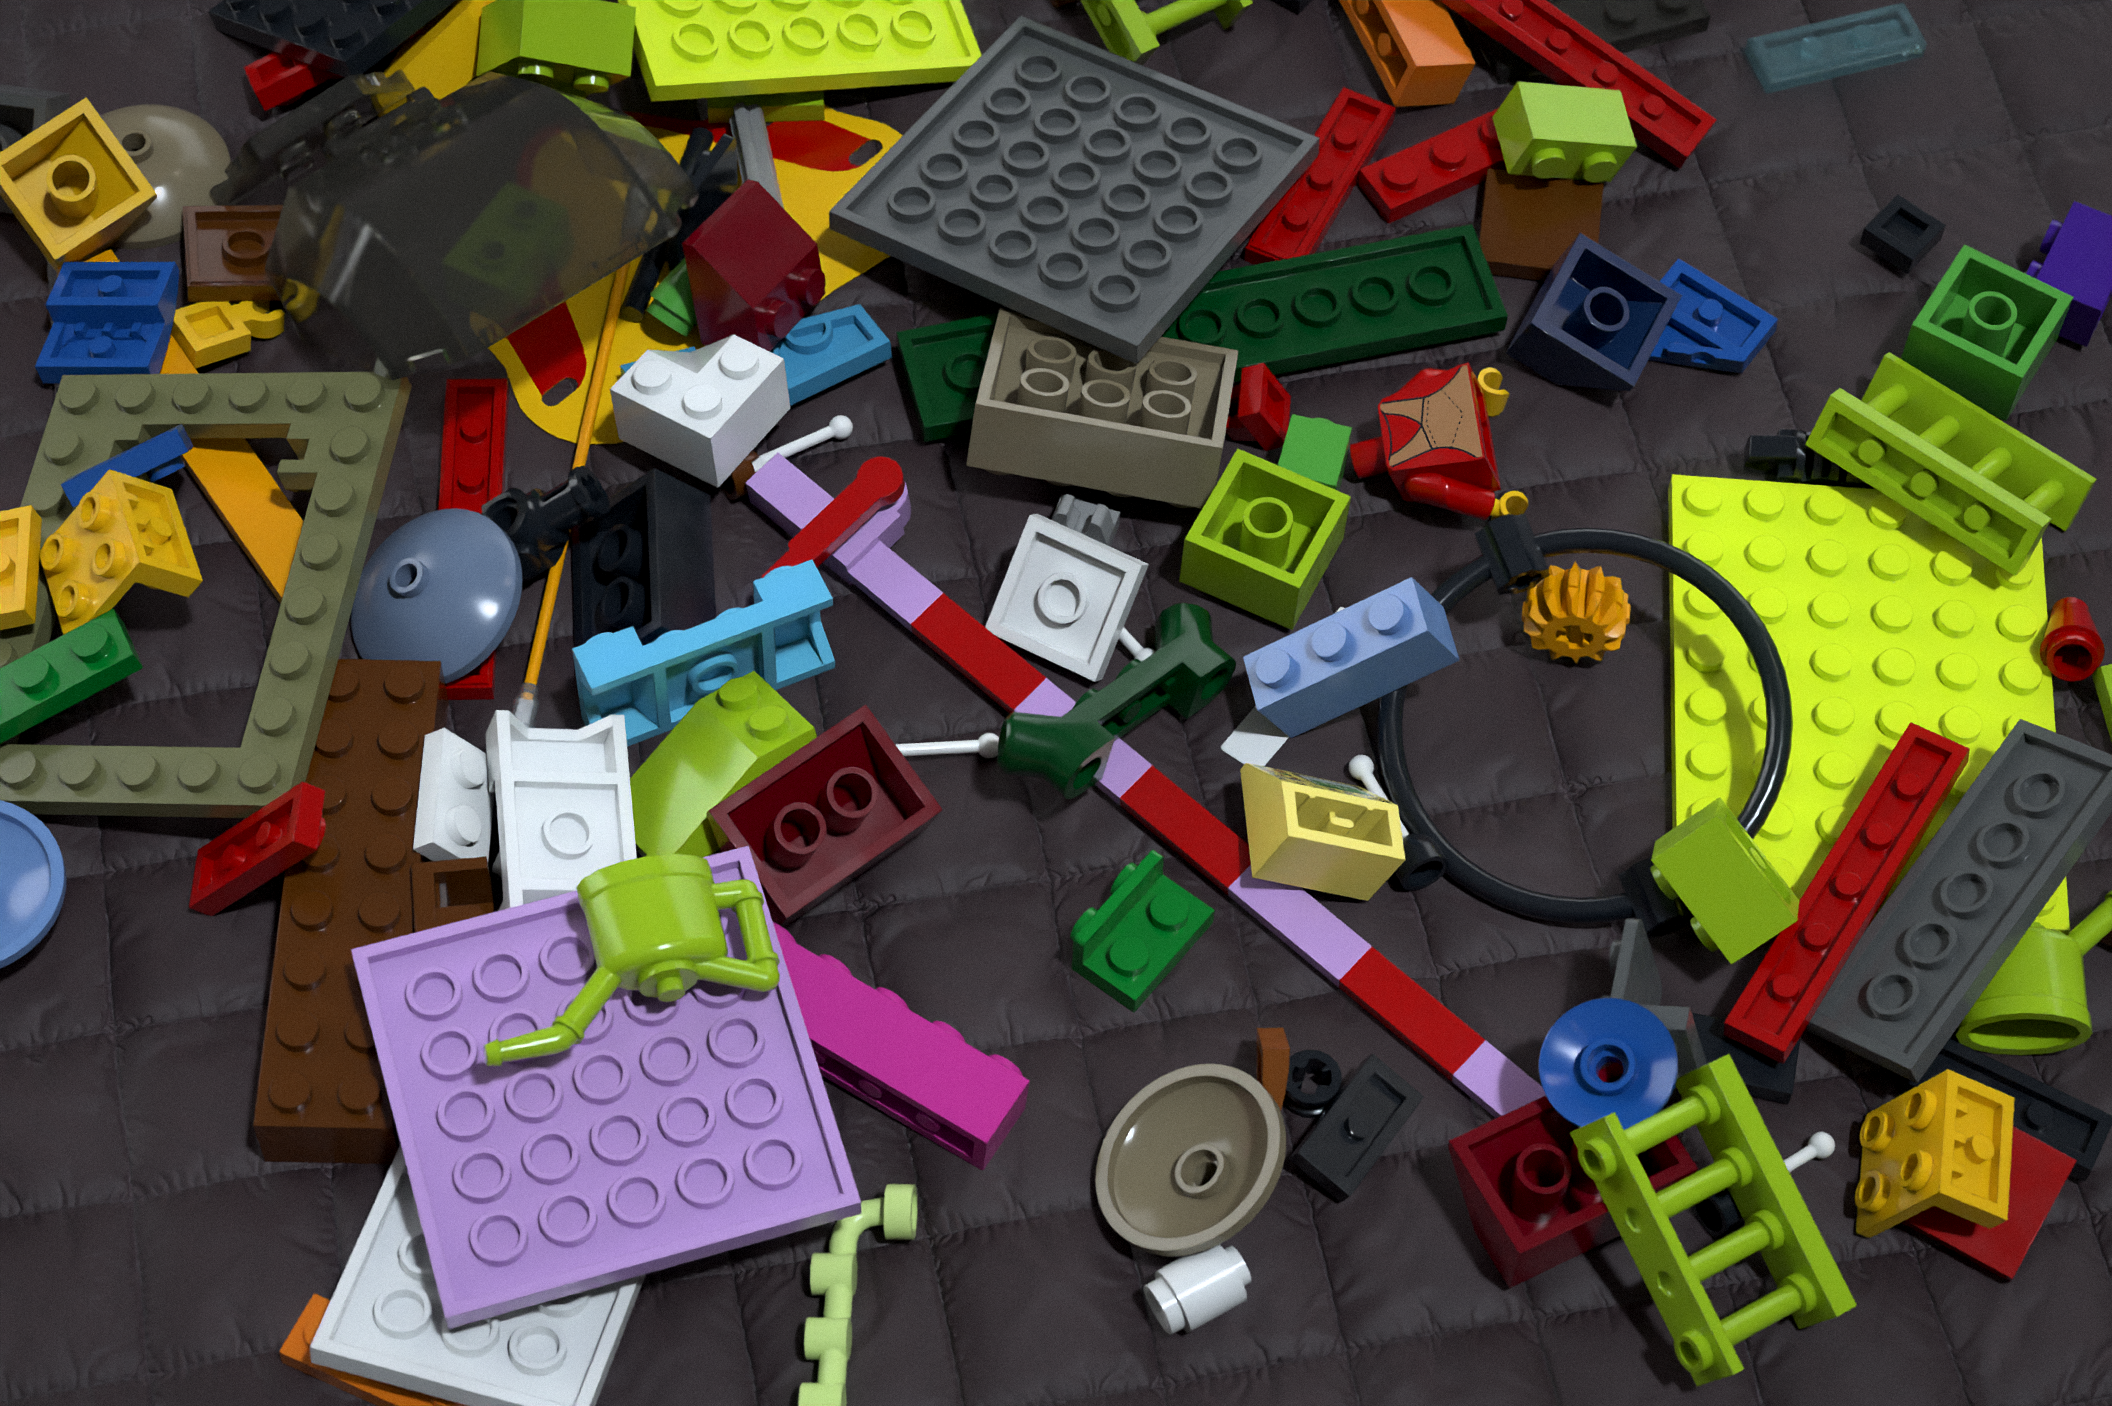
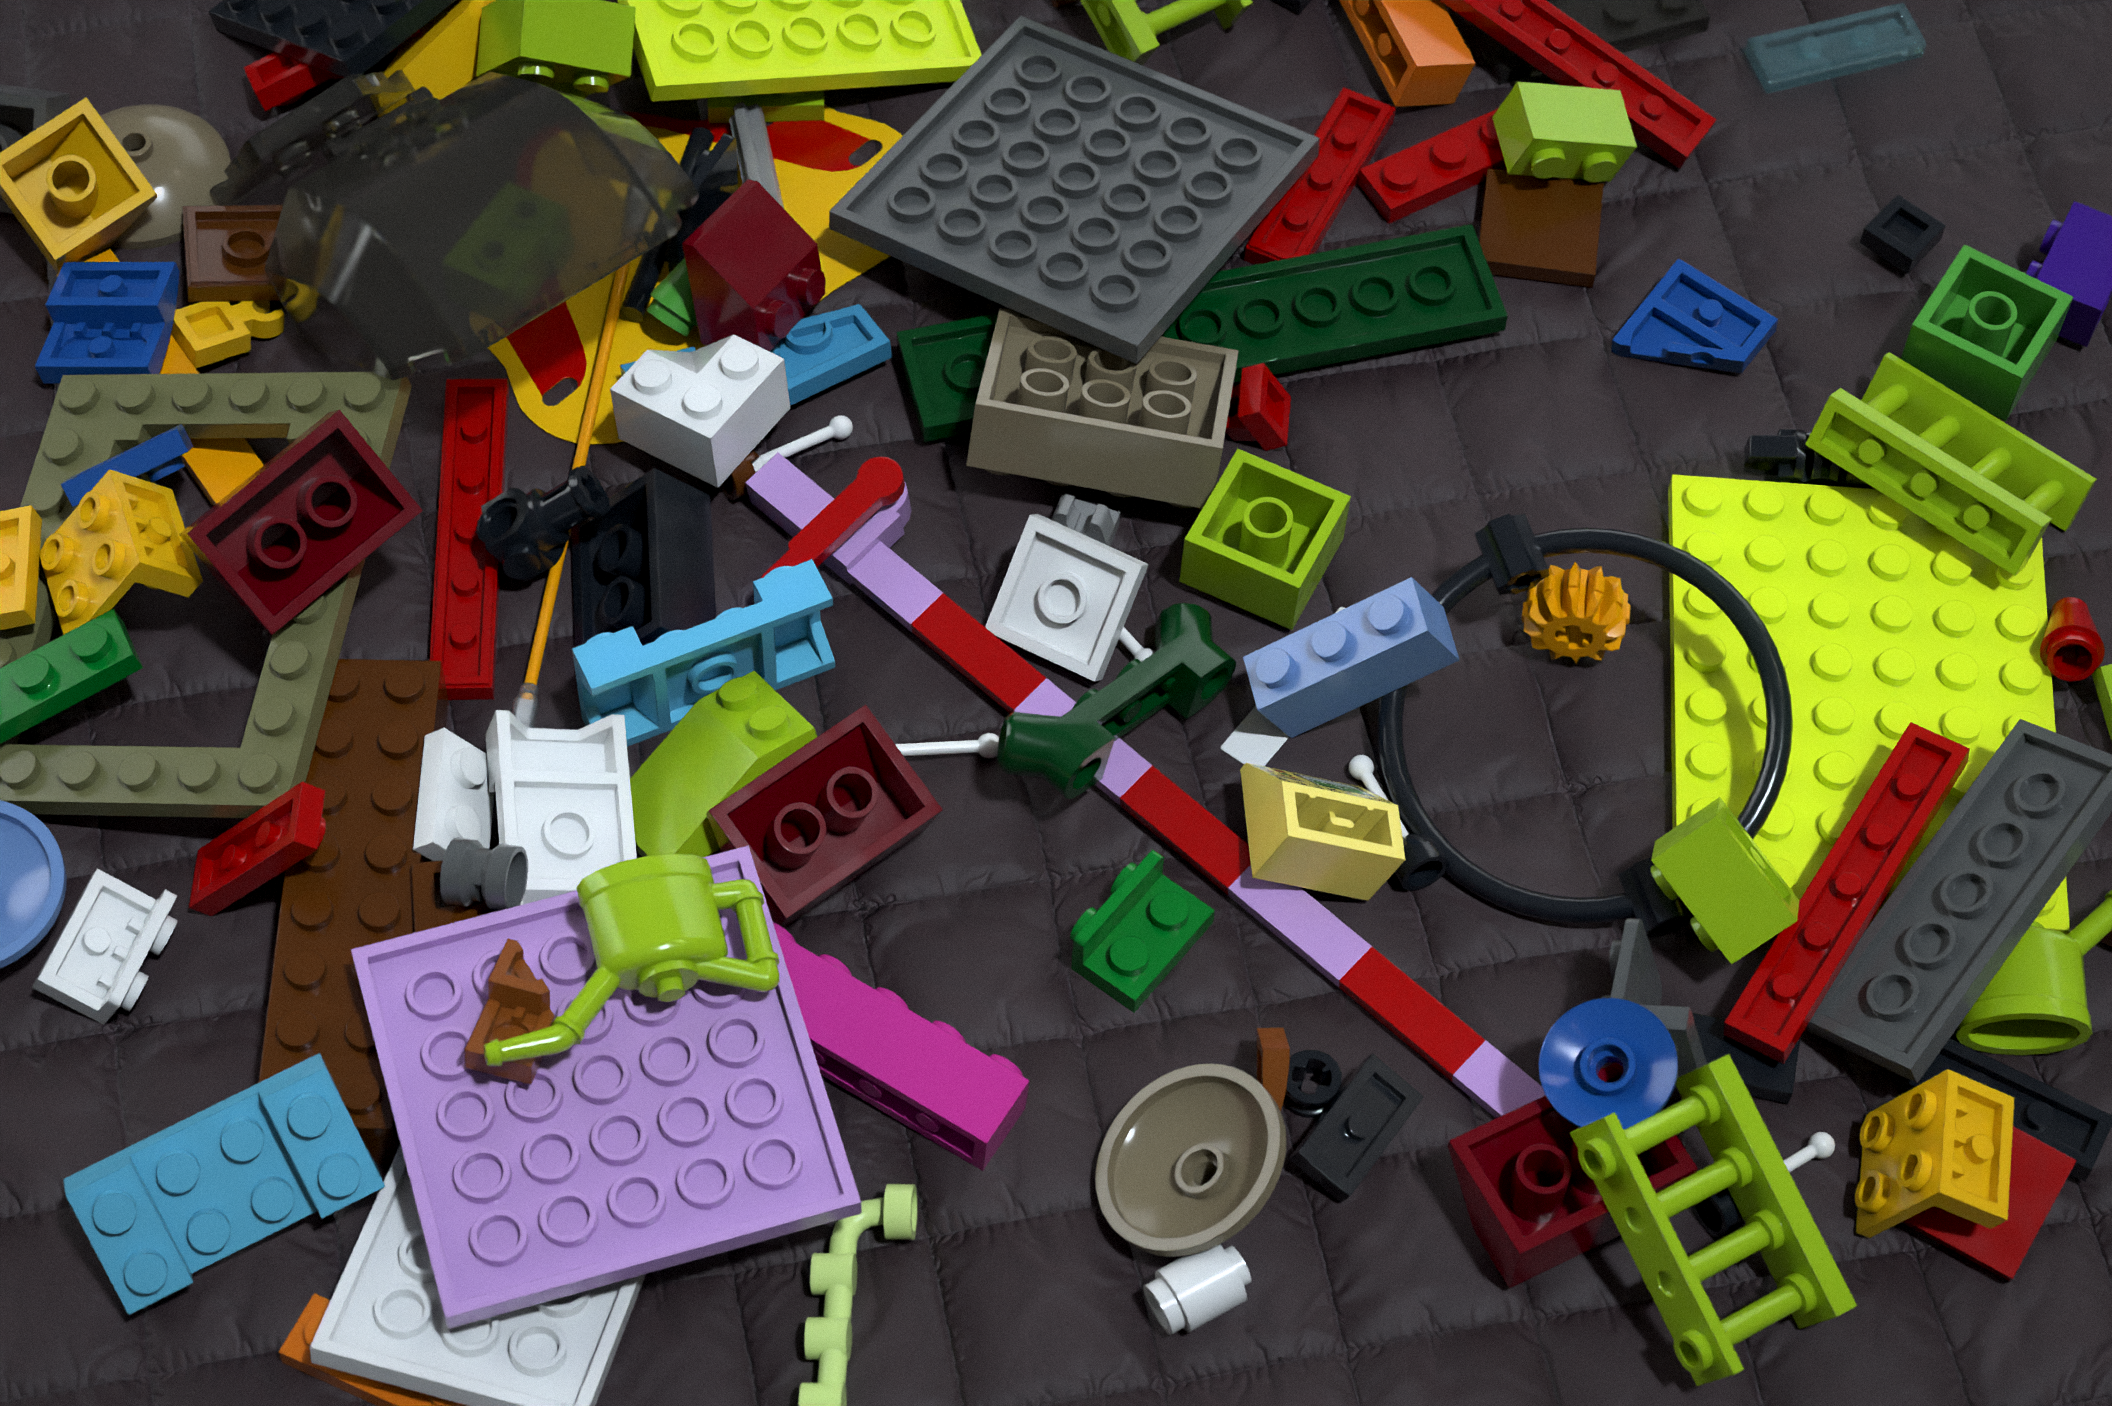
(104, 946): none -> white bracket
(222, 1182): none -> medium azure piece
(301, 521): none -> dark red slope
(438, 592): sand blue dish -> none
(483, 874): none -> dark grey wheel
(513, 1008): none -> dark orange slope
(1316, 449): bright green brick -> none
(1442, 443): torso -> none
(1593, 320): dark blue slope -> none

